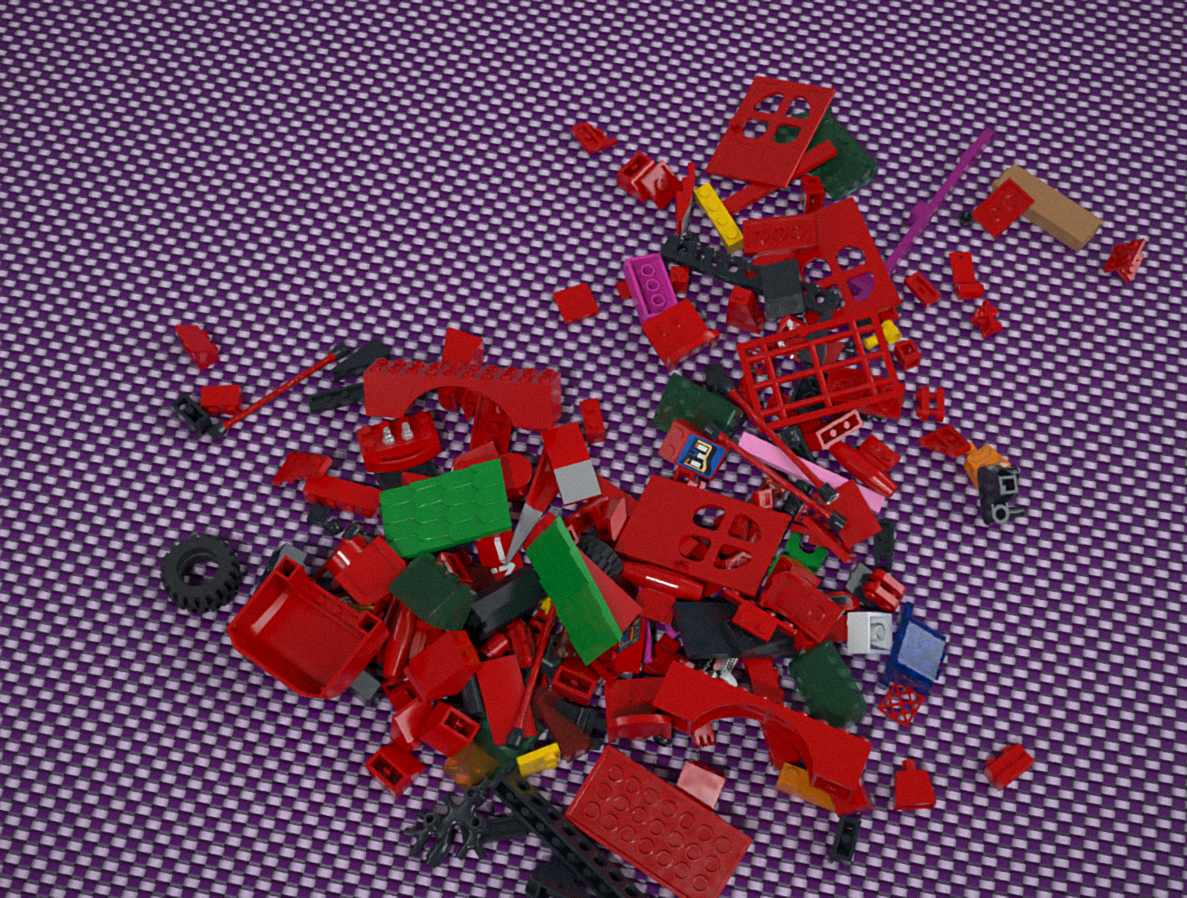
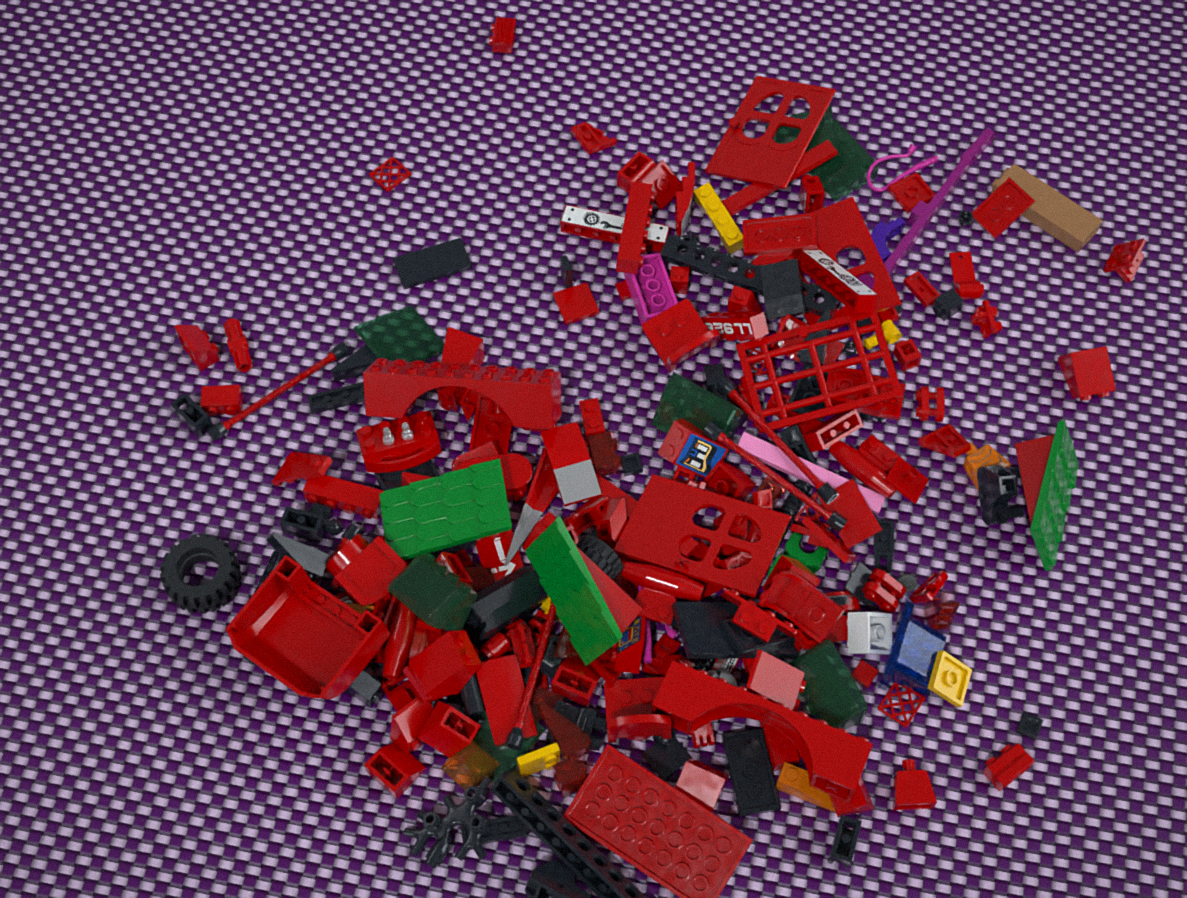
(238, 345): none -> red piece
(303, 524): none -> black brick
(311, 559): none -> black slope
(384, 166): none -> red window
(401, 336): none -> clear green piece
(432, 263): none -> black tile
(503, 35): none -> red brick
(566, 272): none -> black tile
(569, 775): none -> clear red brick
(603, 454): none -> clear red brick
(607, 227): none -> brick
(631, 464): none -> black tile
(634, 228): none -> red brick
(666, 759): none -> black piece
(728, 482): none -> red slope
(737, 325): none -> red brick
(750, 772): none -> black tile
(776, 680): none -> slope
(838, 281): none -> red brick
(864, 674): none -> red tile
(883, 233): none -> dark purple arch
(906, 480): none -> red piece
(908, 581): none -> dark grey plate
(911, 191): none -> red tile
(918, 166): none -> dark pink piece
(929, 588): none -> red wing
(940, 613): none -> clear red slope
(947, 304): none -> black brick
(949, 678): none -> yellow plate
(1029, 726): none -> black tile
(1048, 476): none -> green piece
(1088, 373): none -> red slope

